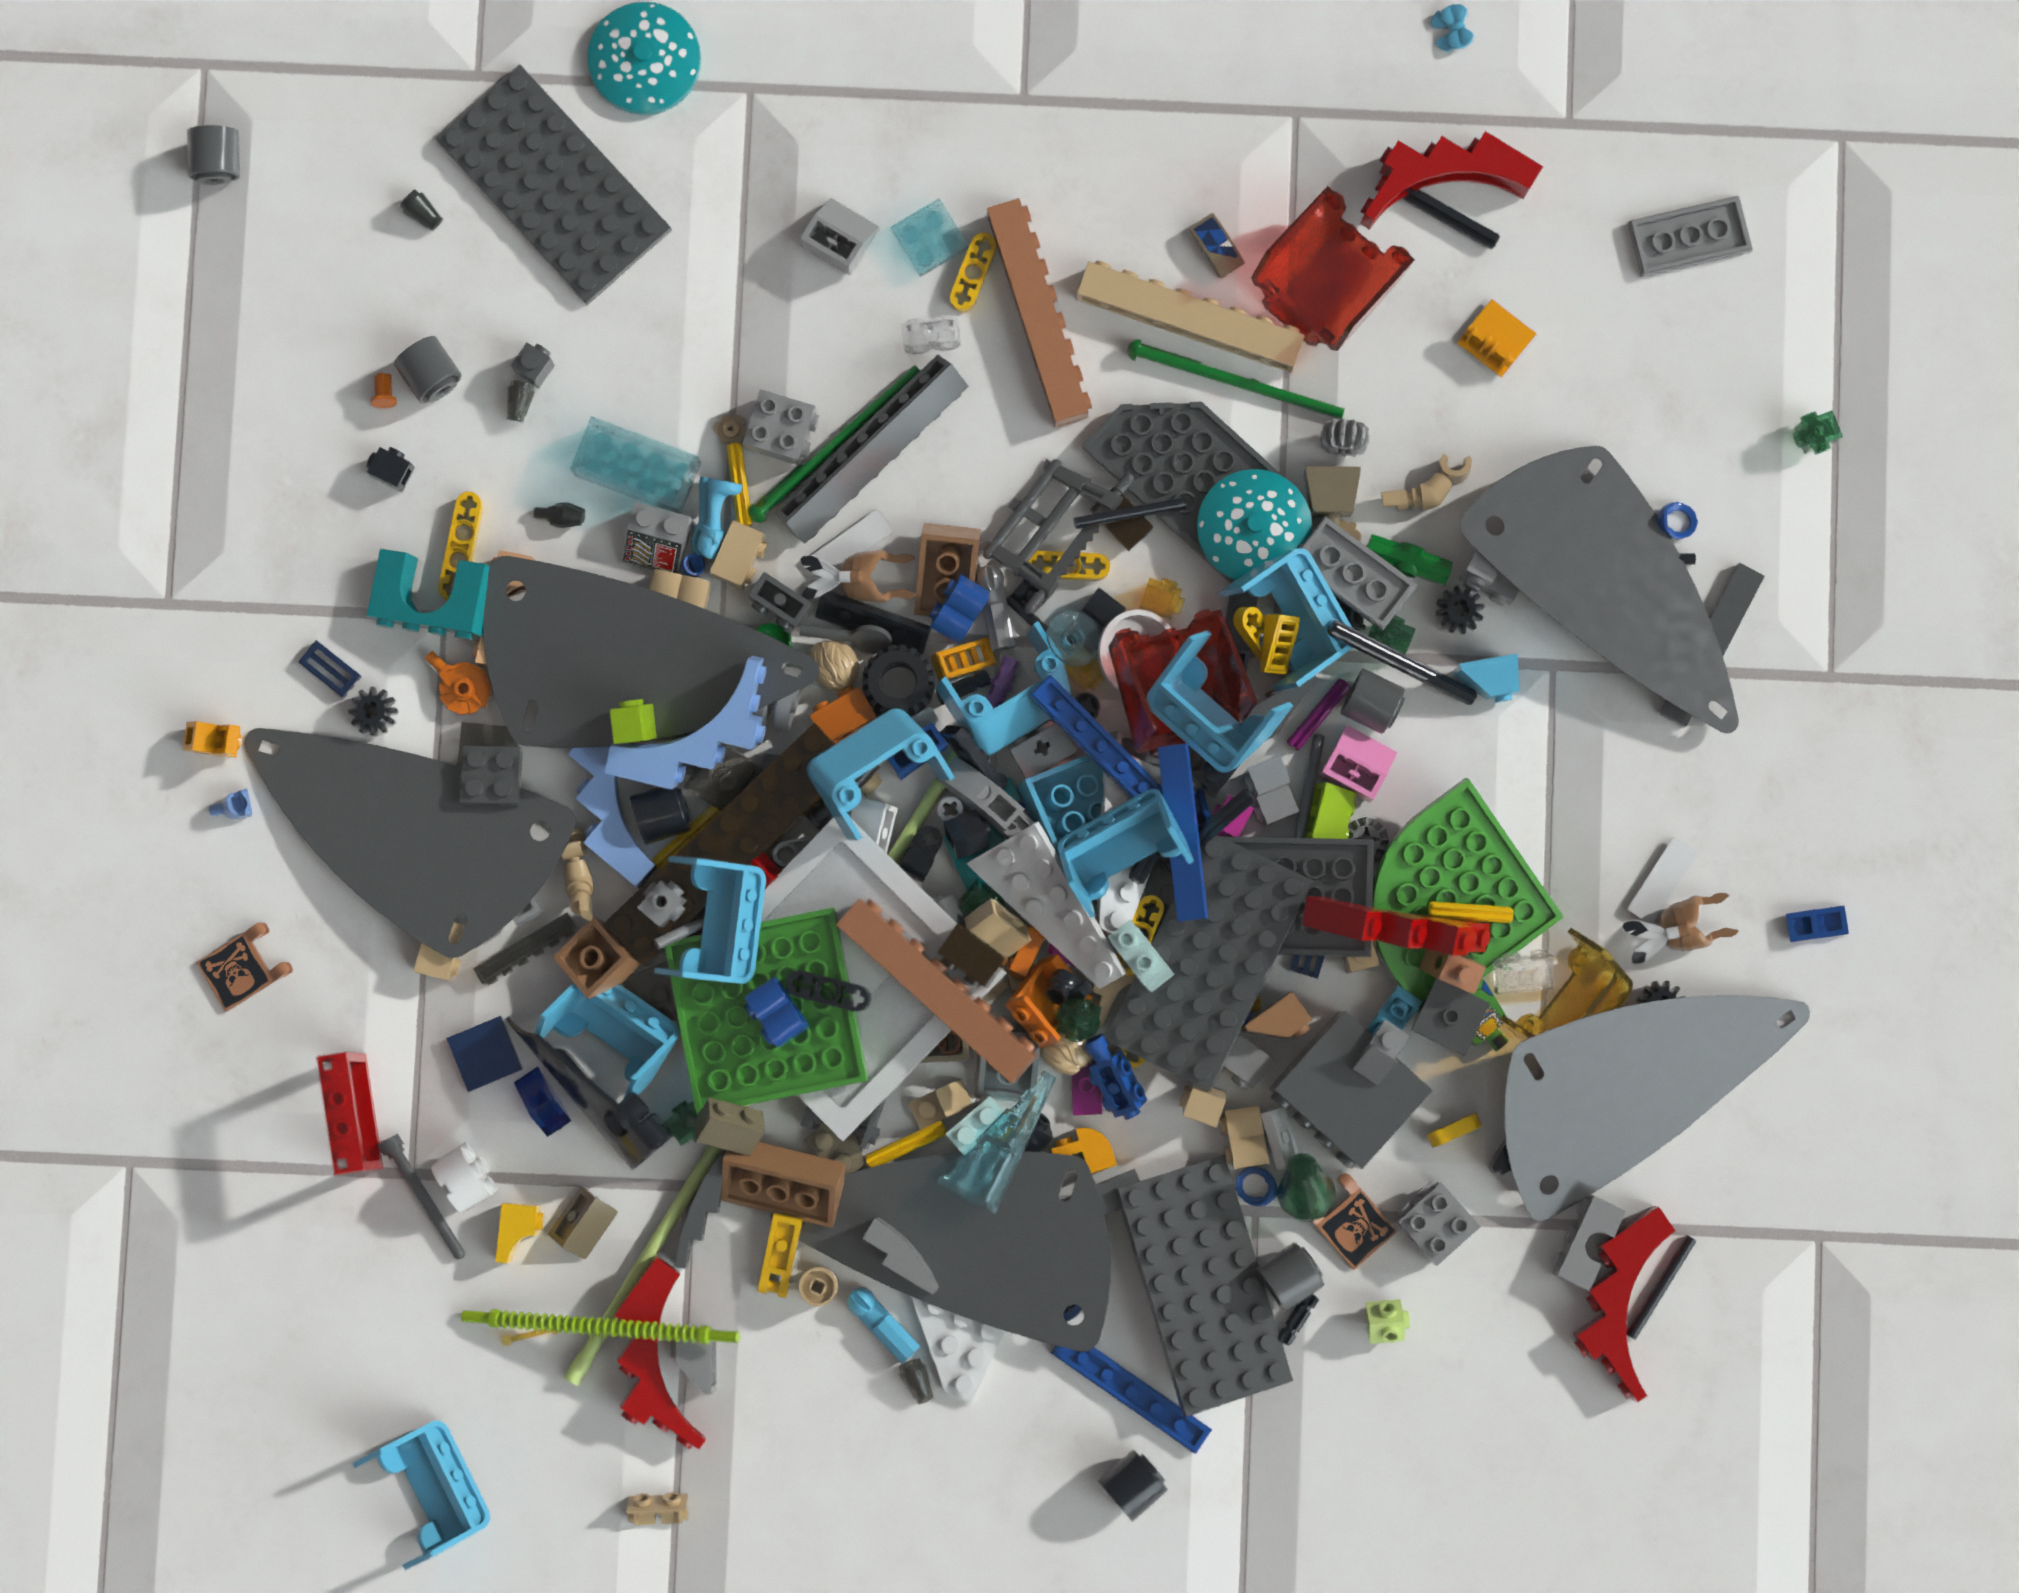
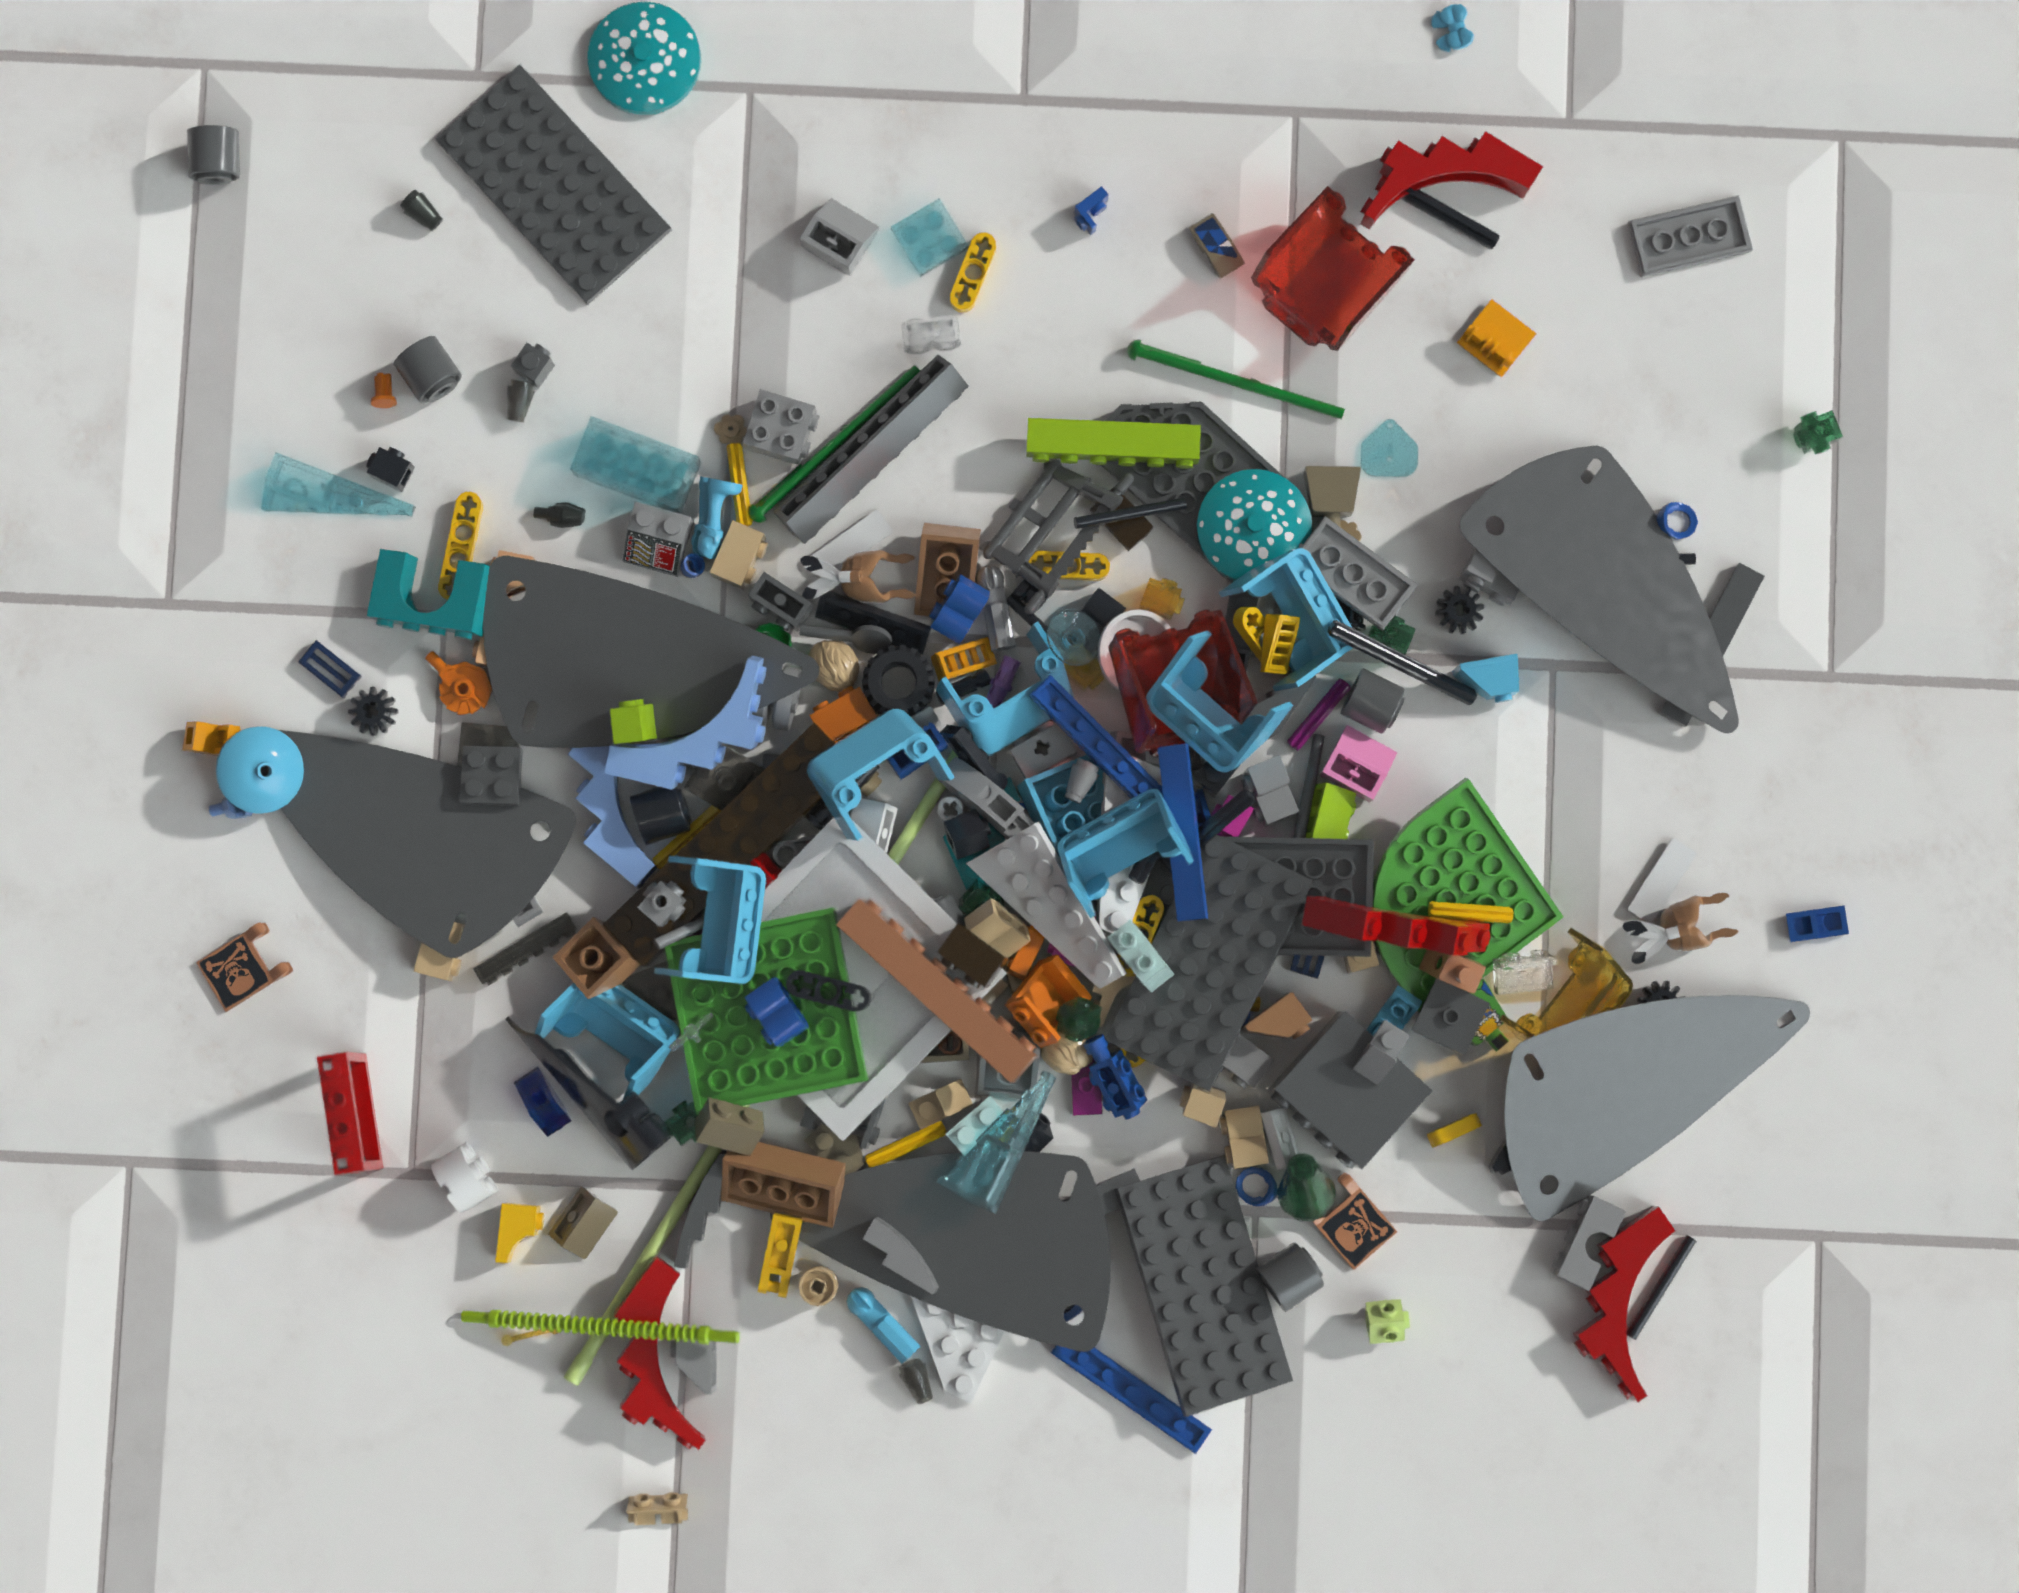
(240, 767): none -> medium azure dish
(304, 488): none -> clear light blue wedge
(394, 1149): dark grey piece -> none
(441, 1485): medium azure windscreen -> none
(484, 1053): dark blue tile -> none
(578, 876): tan piece -> none
(682, 587): tan brick -> none
(690, 1032): none -> clear piece
(919, 858): black piece -> none
(1037, 312): nougat brick -> none
(1066, 986): black piece -> none
(1081, 779): none -> light grey cone
(1089, 703): black wheel -> none
(1092, 1144): light orange brick -> none
(1094, 205): none -> blue bracket
(1113, 441): none -> lime brick
(1134, 1484): black piece -> none
(1190, 316): tan brick -> none
(1297, 1319): black axle -> none
(1344, 437): light grey gear -> none
(1374, 829): light grey gear -> none
(1389, 443): none -> clear light blue piece
(1411, 560): green piece -> none
(1430, 493): tan piece -> none
(1436, 1222): light grey brick -> none

